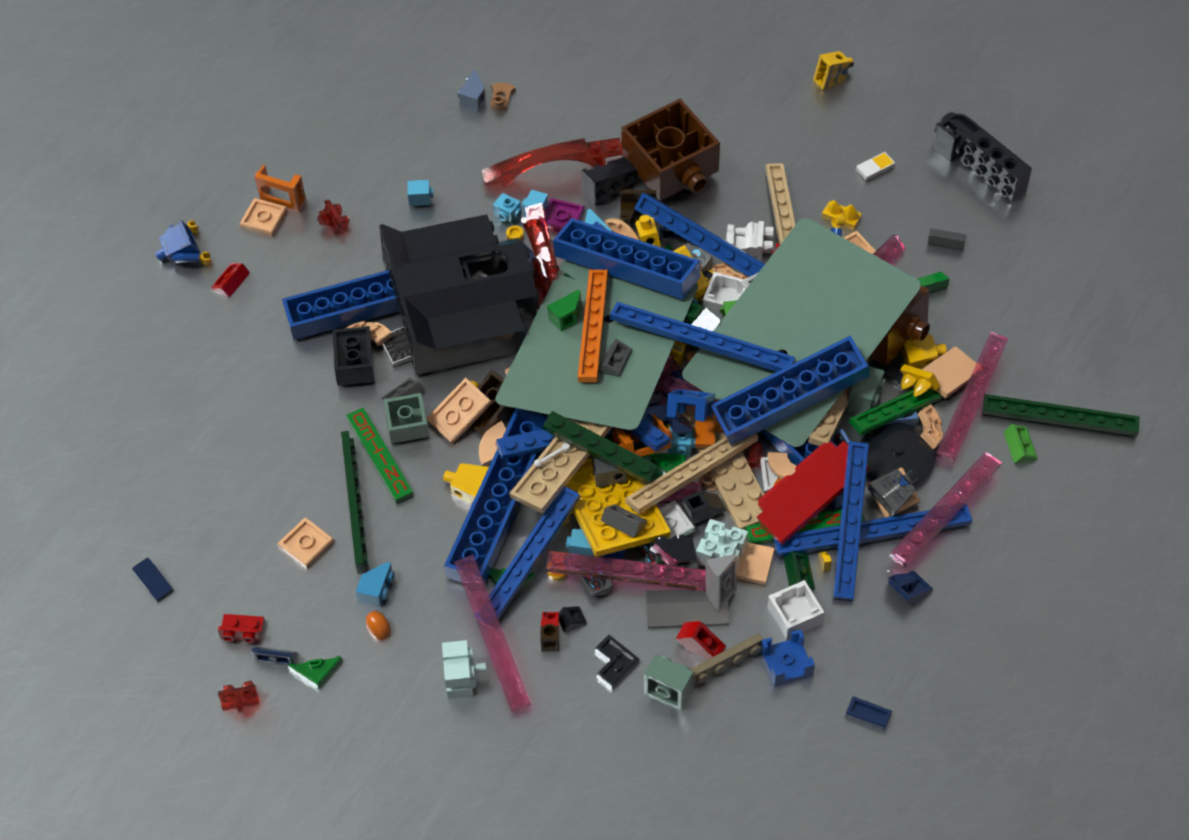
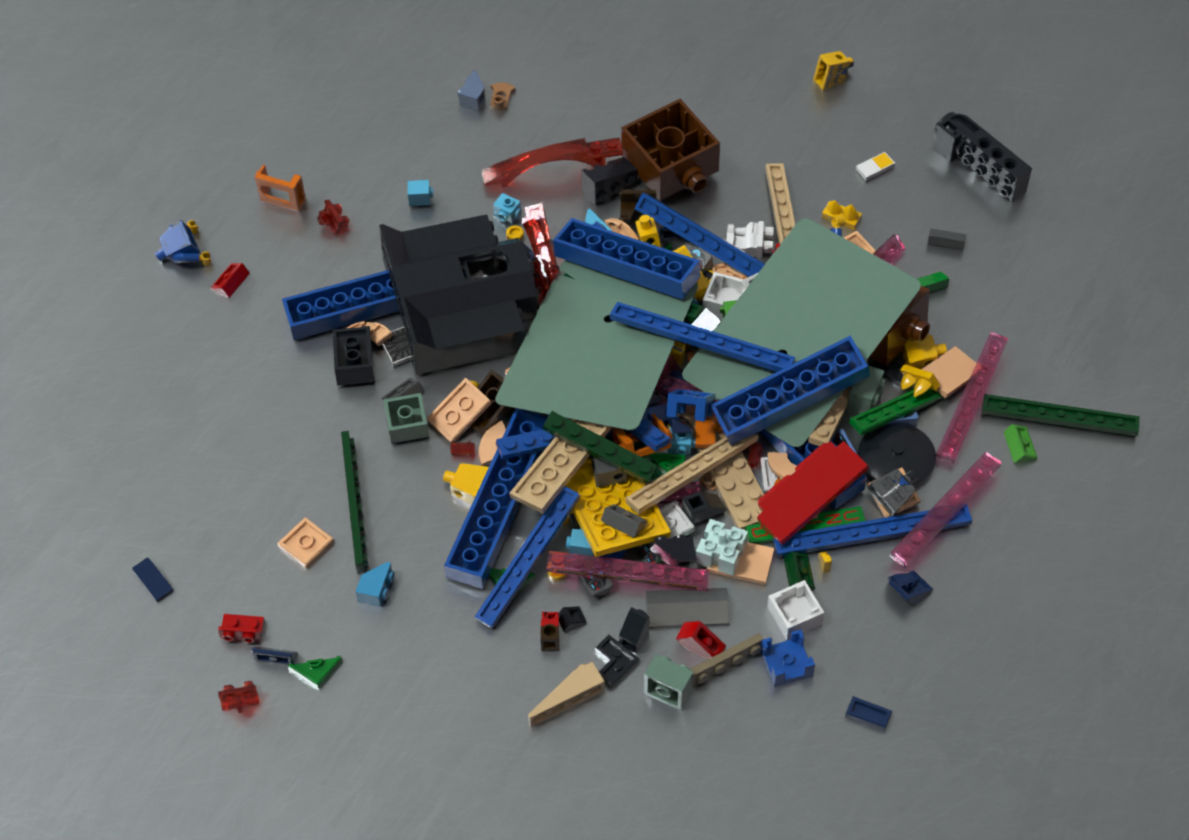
(263, 217): light nougat tile -> none
(378, 625): orange piece -> none
(379, 455): green tile -> none
(460, 669): light aqua brick -> none
(462, 448): none -> clear red pin
(492, 634): clear pink plate -> none
(535, 198): medium azure brick -> none
(560, 212): magenta tile -> none
(565, 447): white hinge -> none
(566, 310): green slope -> none
(576, 688): none -> tan slope
(593, 326): orange plate -> none
(615, 358): dark grey slope -> none
(634, 630): none -> black slope
(721, 579): light grey slope -> none
(850, 521): blue tile -> none
(932, 429): light nougat tile -> none

